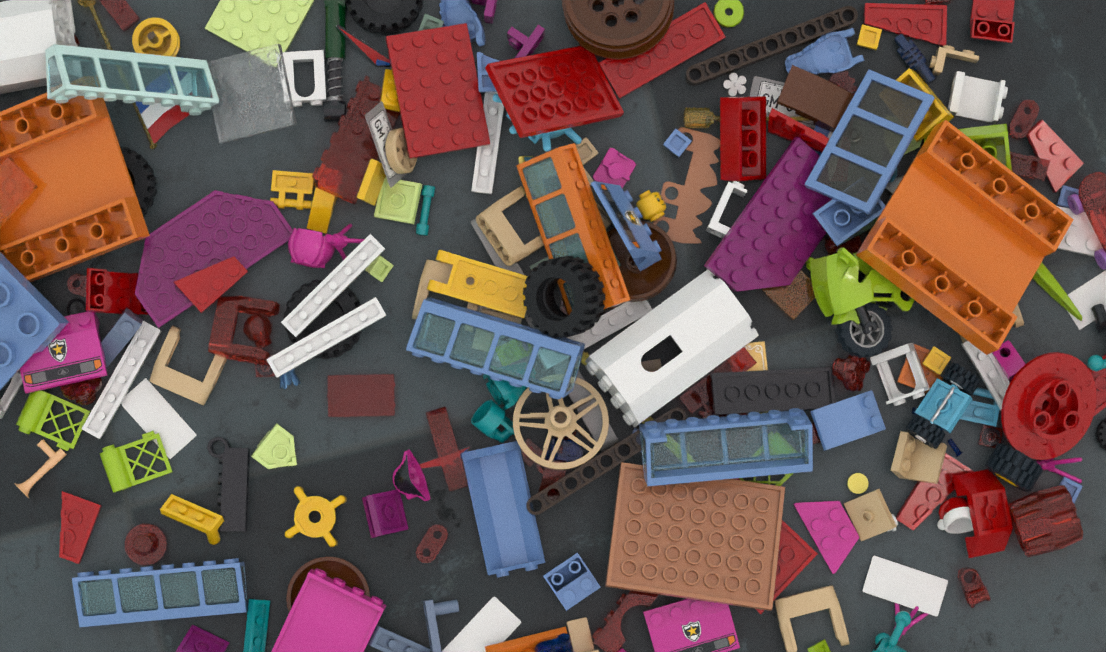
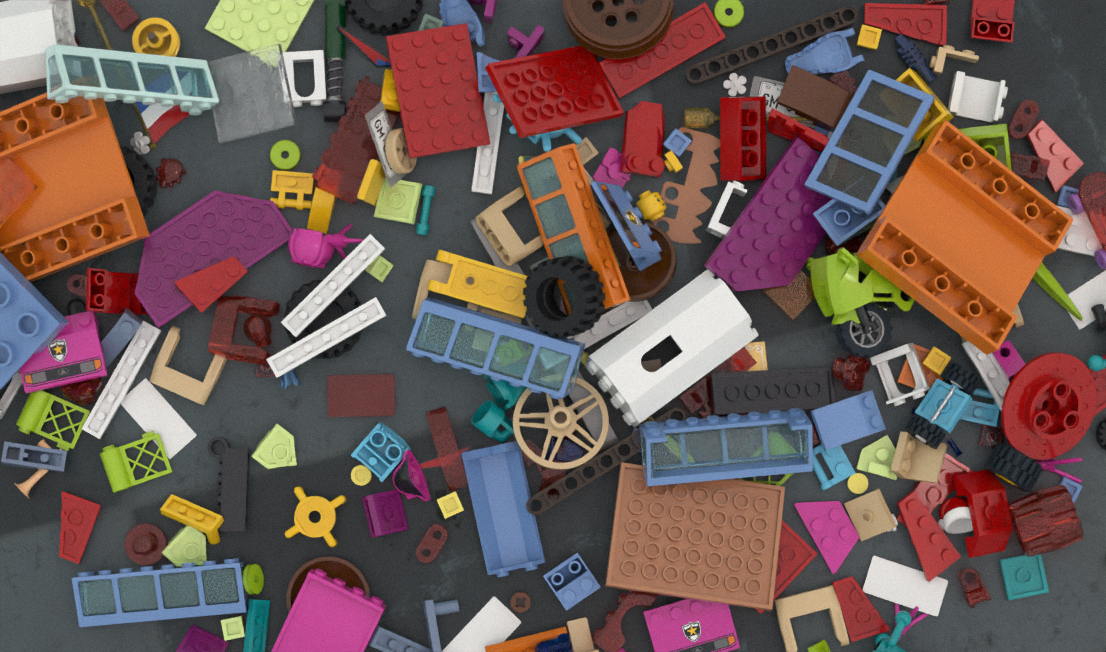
(33, 457): none -> sand blue slope
(140, 143): none -> white plant
(169, 172): none -> clear red piece
(186, 547): none -> yellowish green plate
(233, 628): none -> yellowish green plate
(253, 579): none -> lime piece
(276, 155): none -> lime piece
(361, 475): none -> light yellow tile
(381, 451): none -> medium azure slope
(450, 505): none -> light yellow plate
(522, 603): none -> reddish brown wheel
(643, 140): none -> red slope
(672, 163): none -> yellow plate
(837, 464): none -> medium azure plate
(858, 613): none -> red wing
(878, 458): none -> yellowish green plate
(930, 542): none -> red wing
(1023, 576): none -> teal tile

